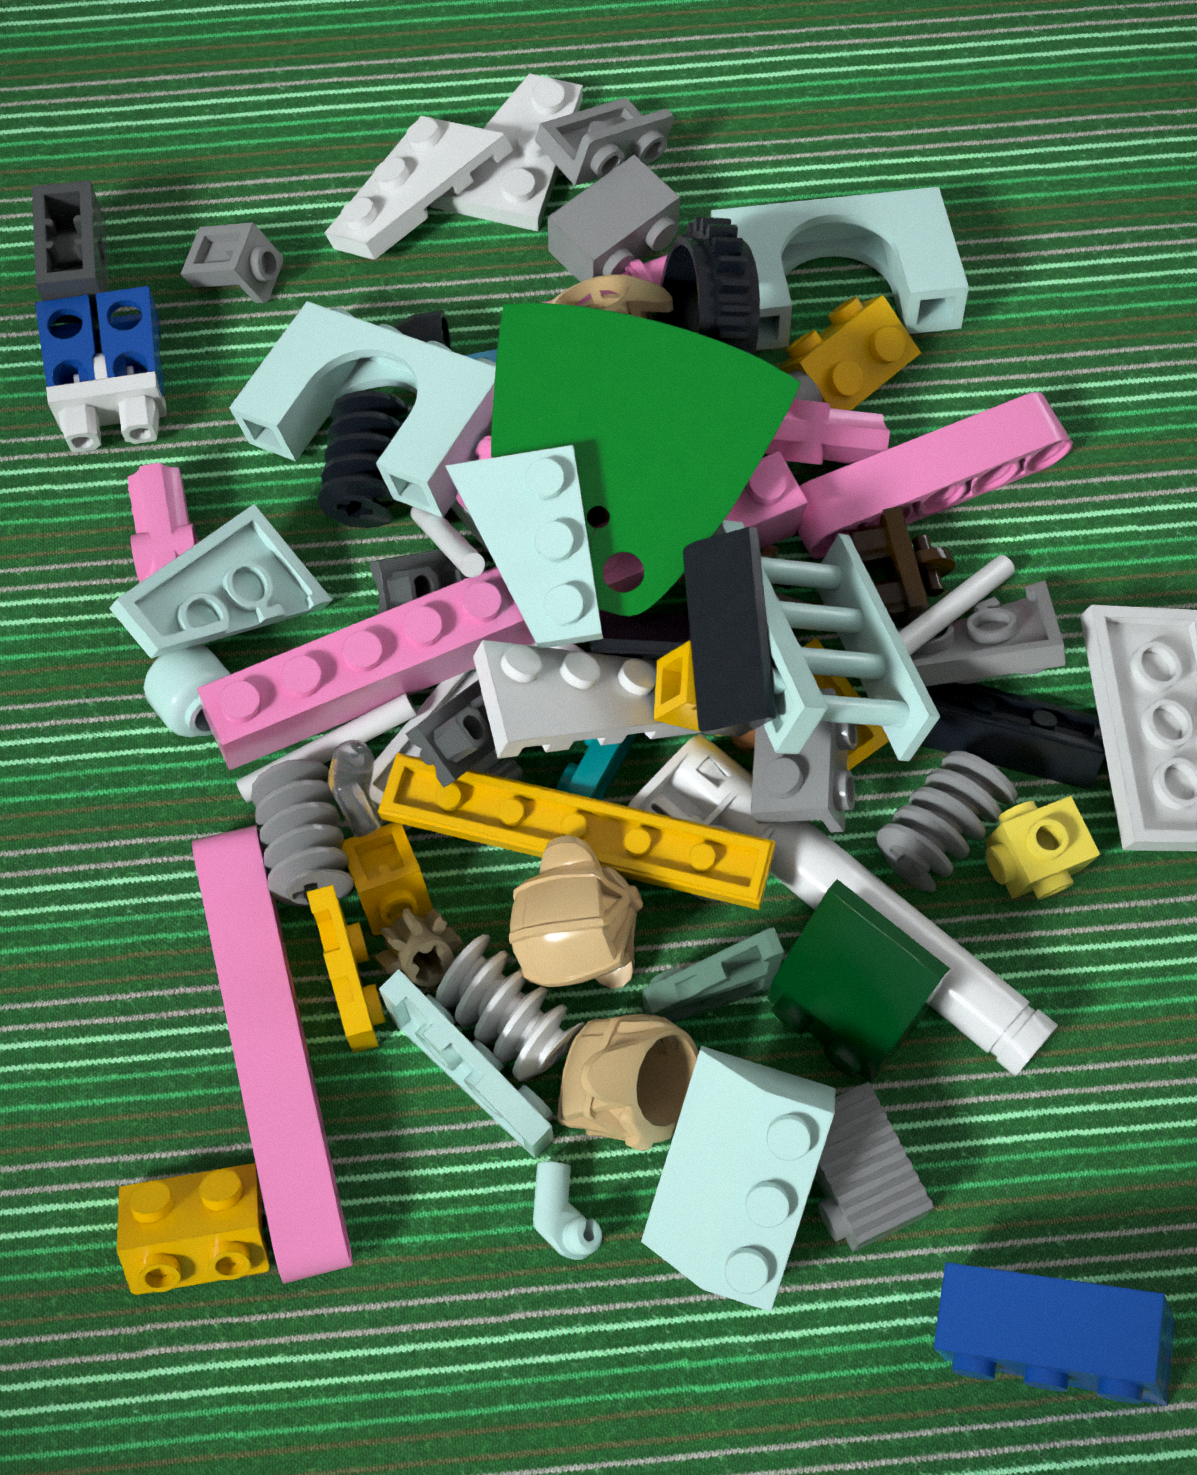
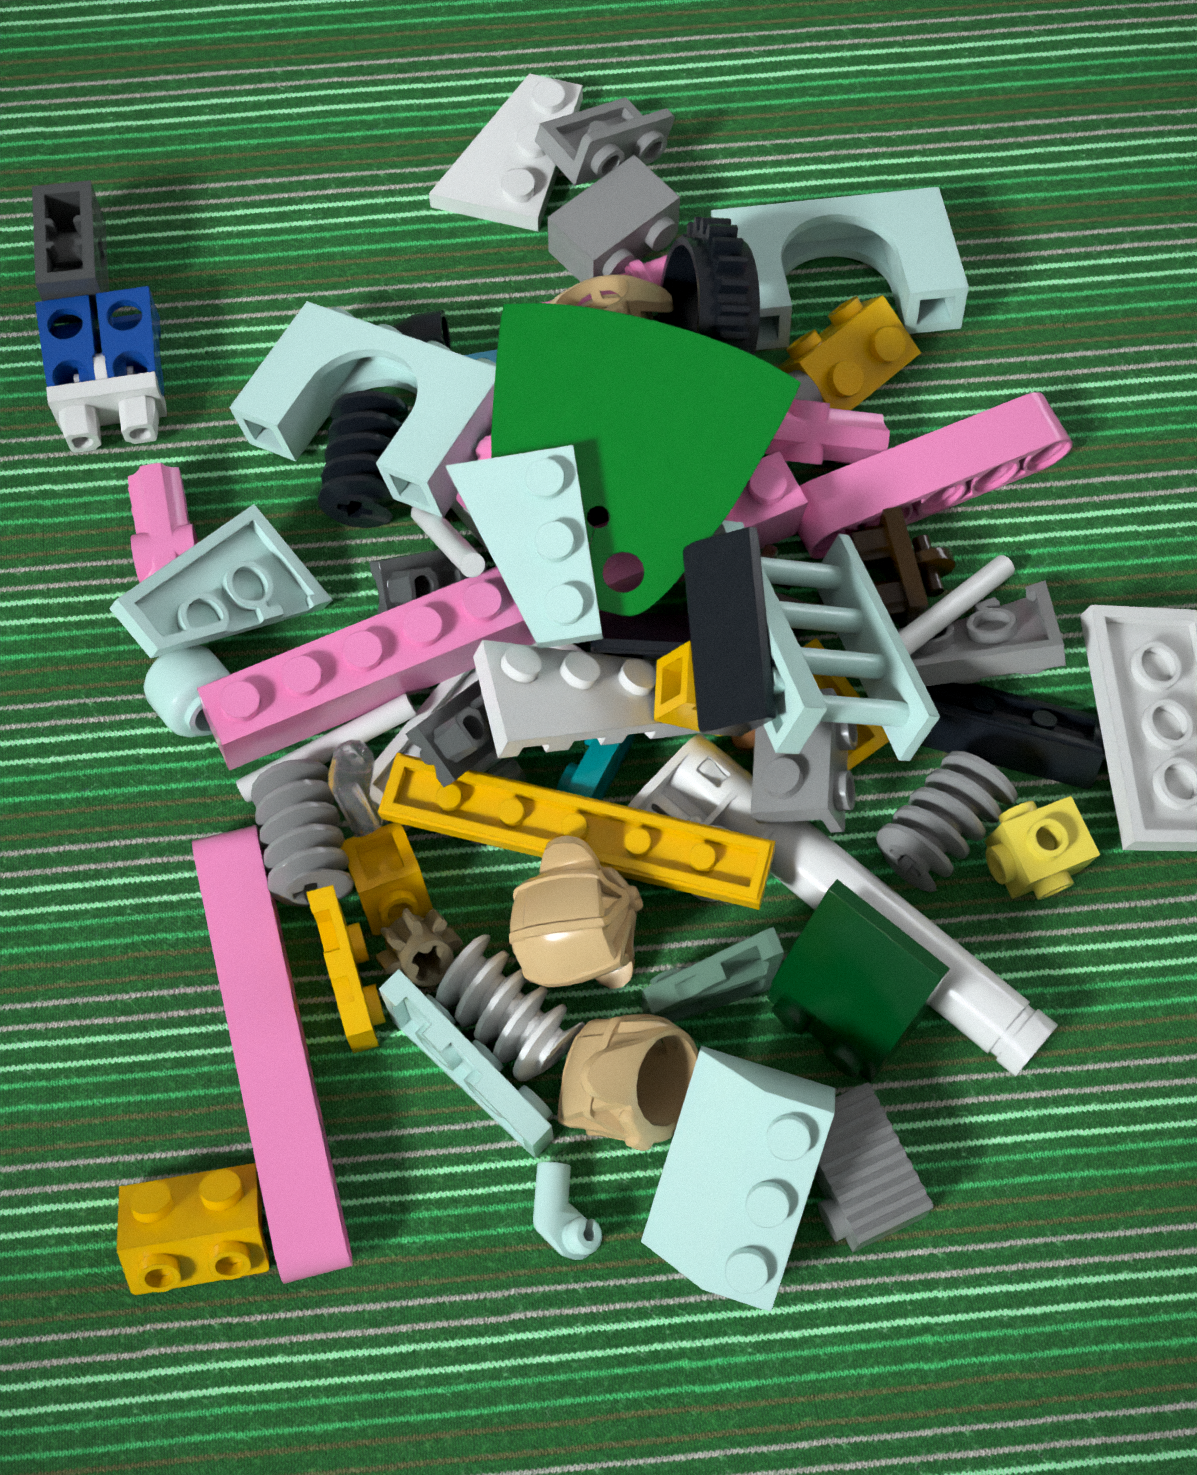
(234, 257): light grey bracket -> none
(419, 170): white wing -> none
(1056, 1333): blue wedge -> none

